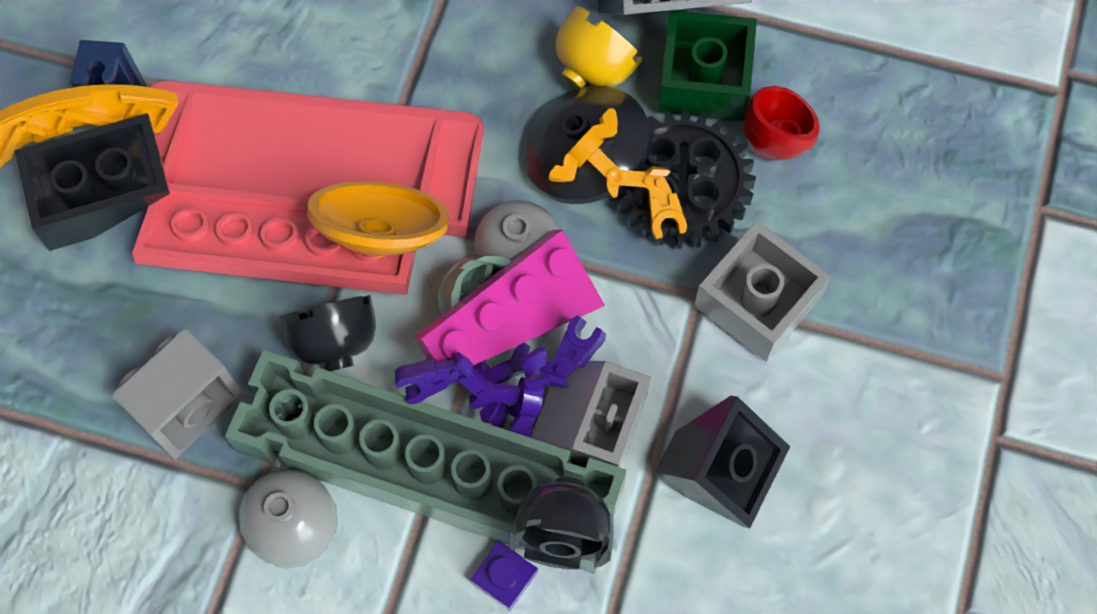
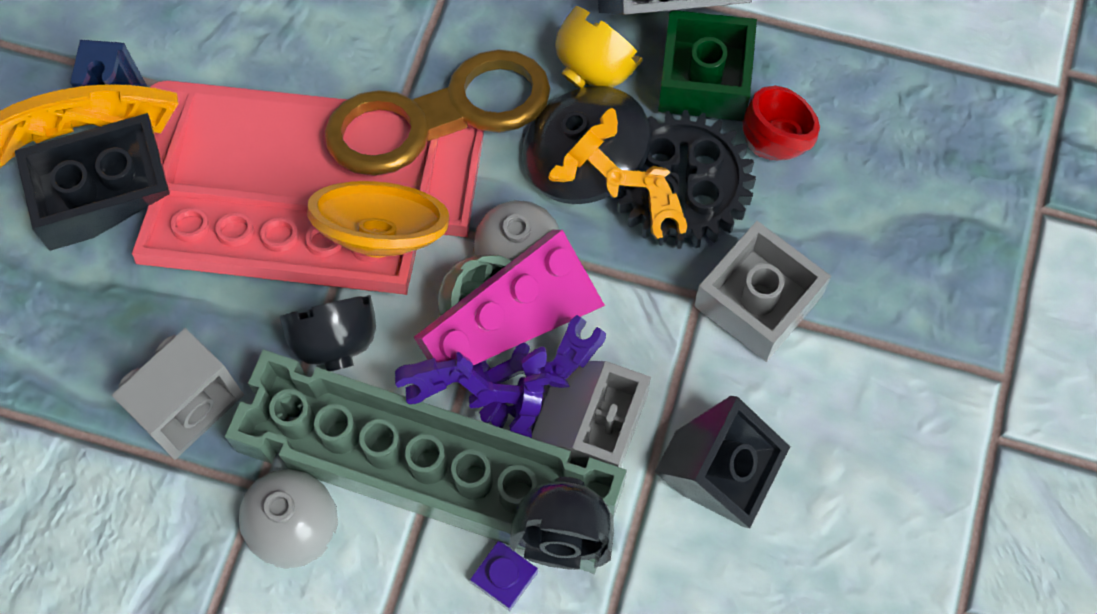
(437, 112): none -> pearl gold bar

